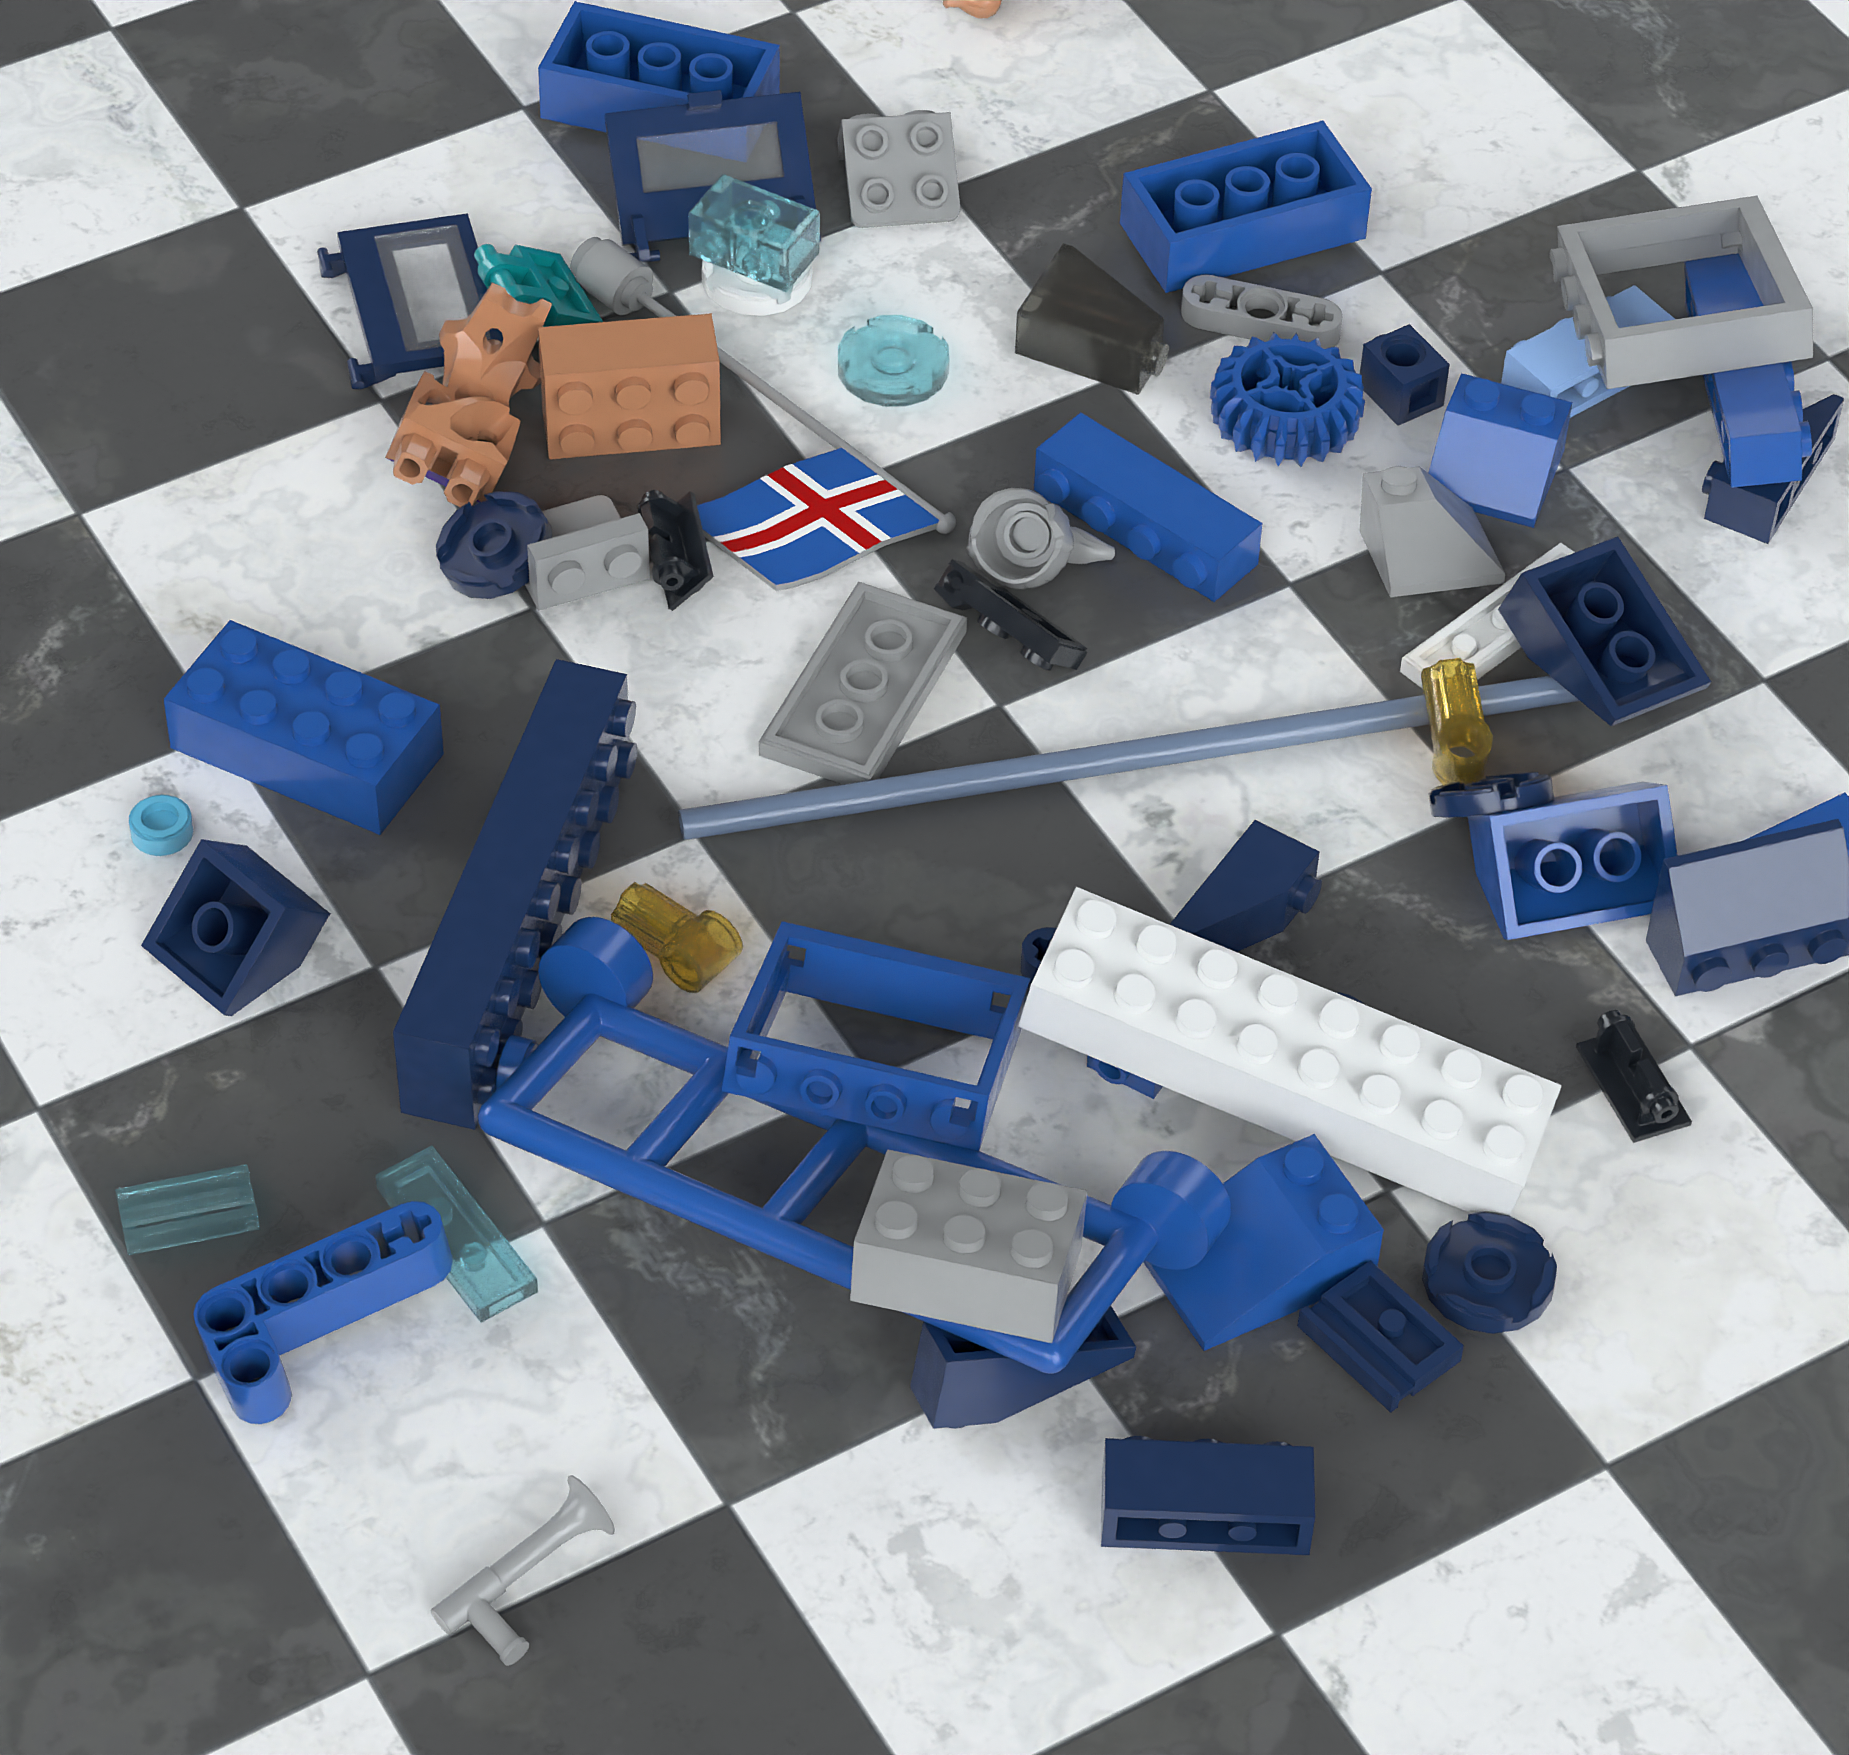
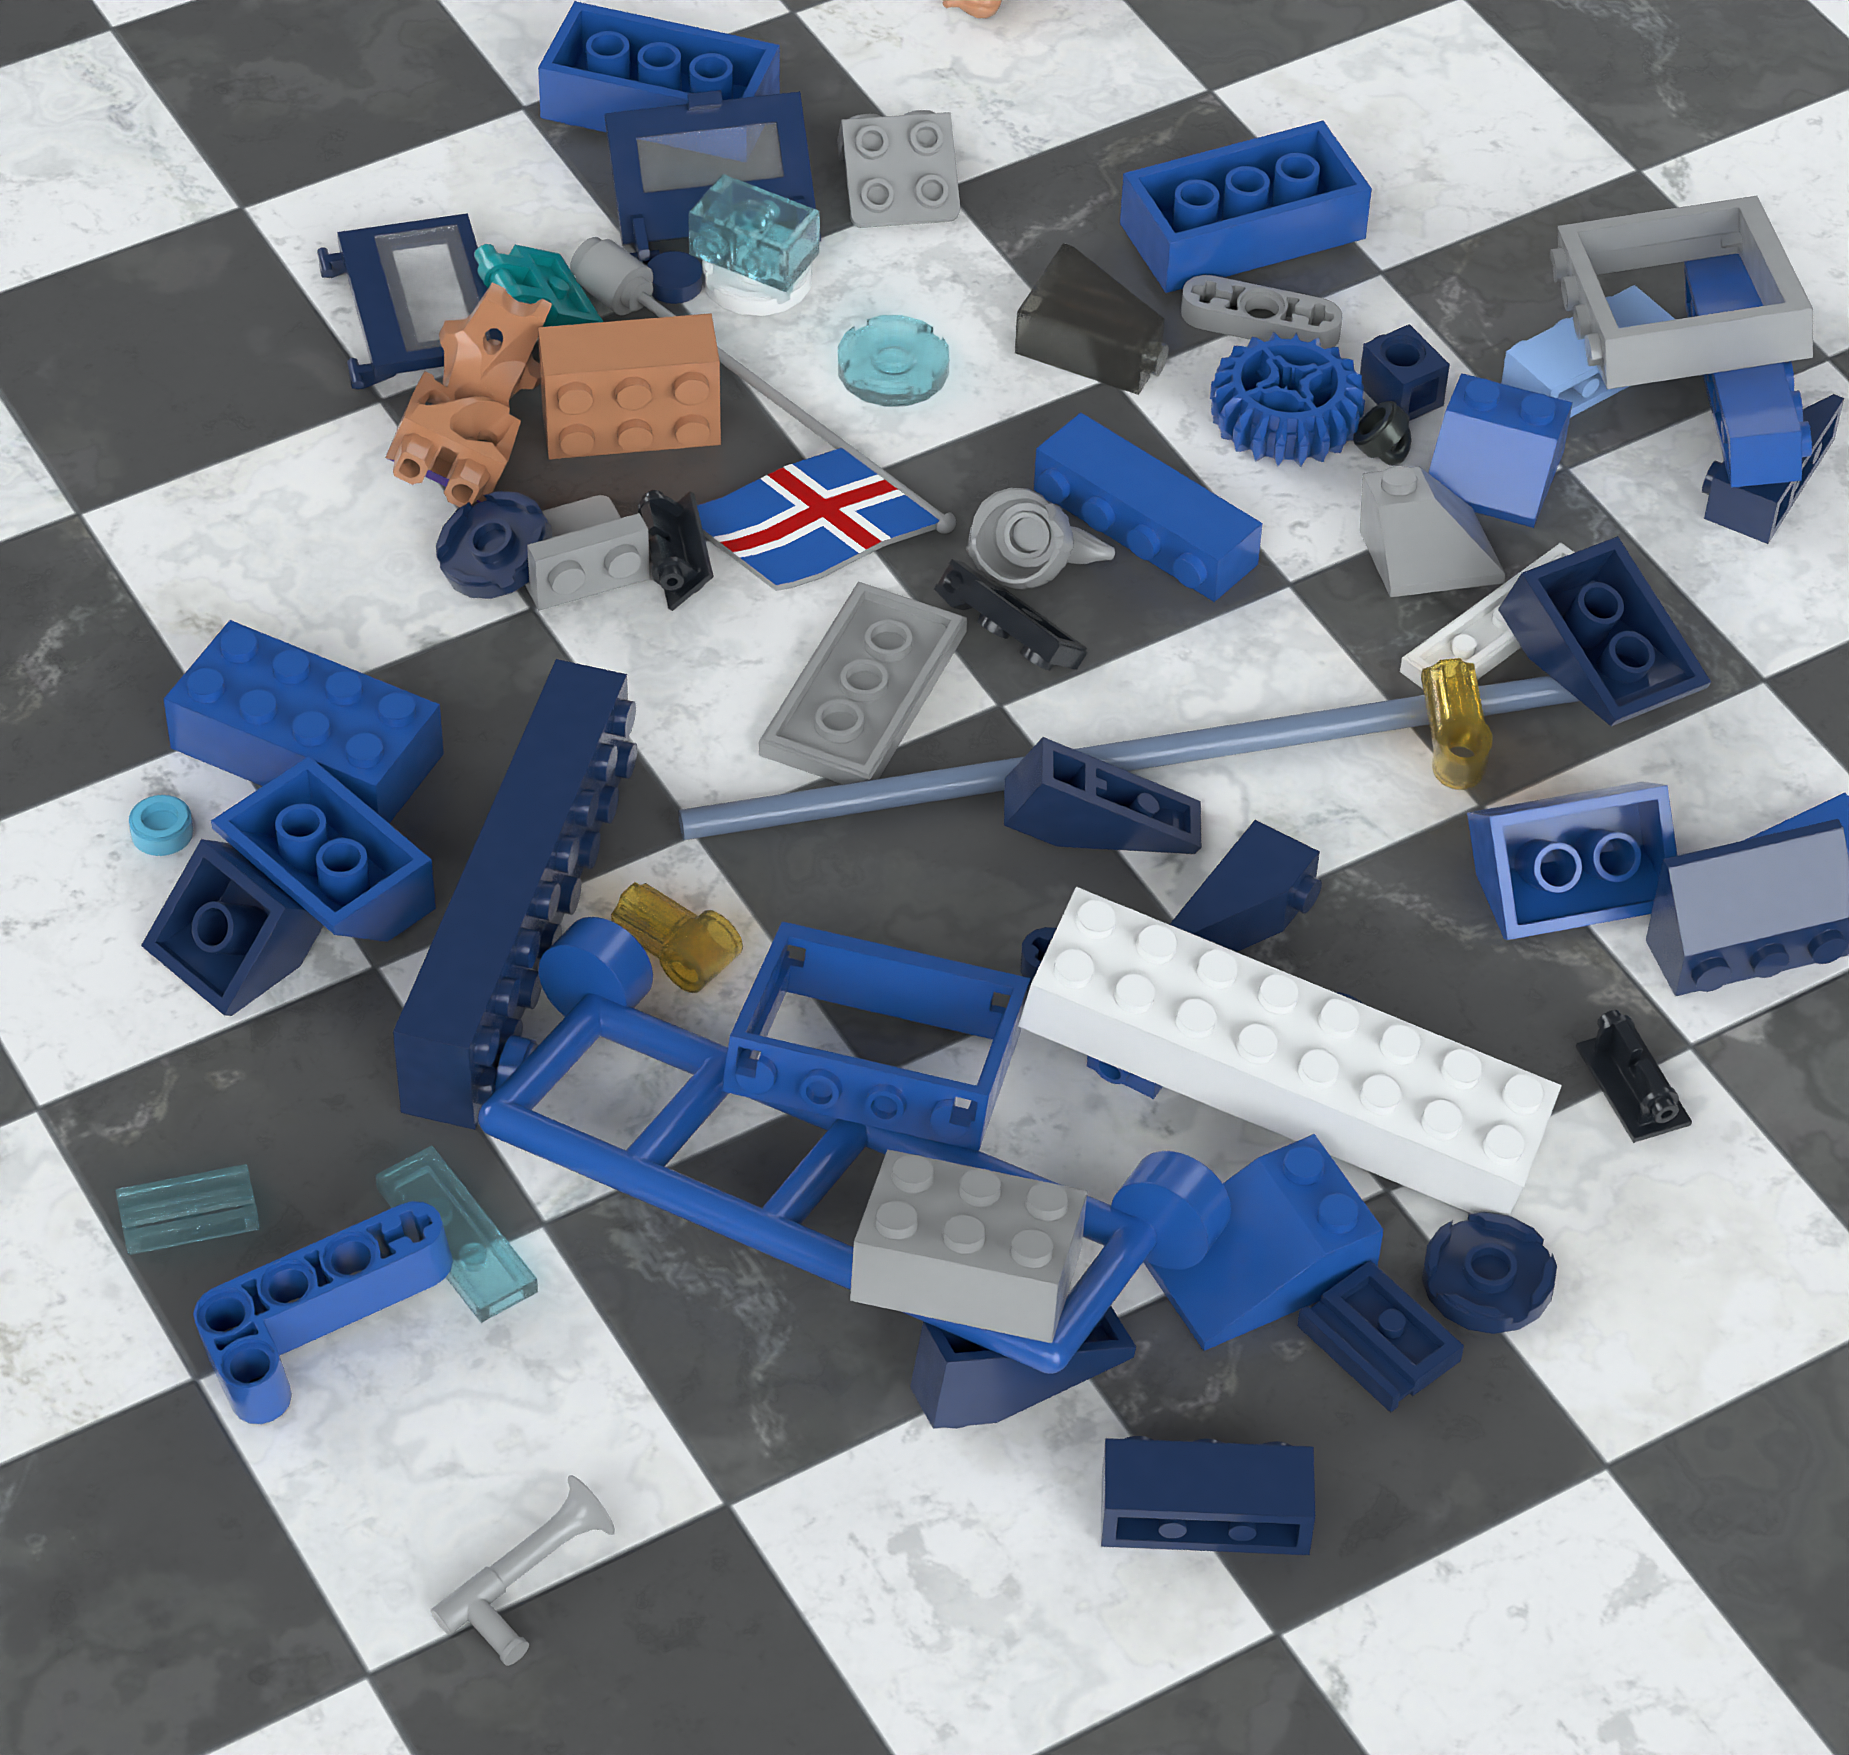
(331, 854): none -> blue slope
(676, 277): none -> dark blue tile
(1095, 805): none -> dark blue slope
(1381, 430): none -> pearl dark grey tile
(1491, 795): dark blue tile -> none

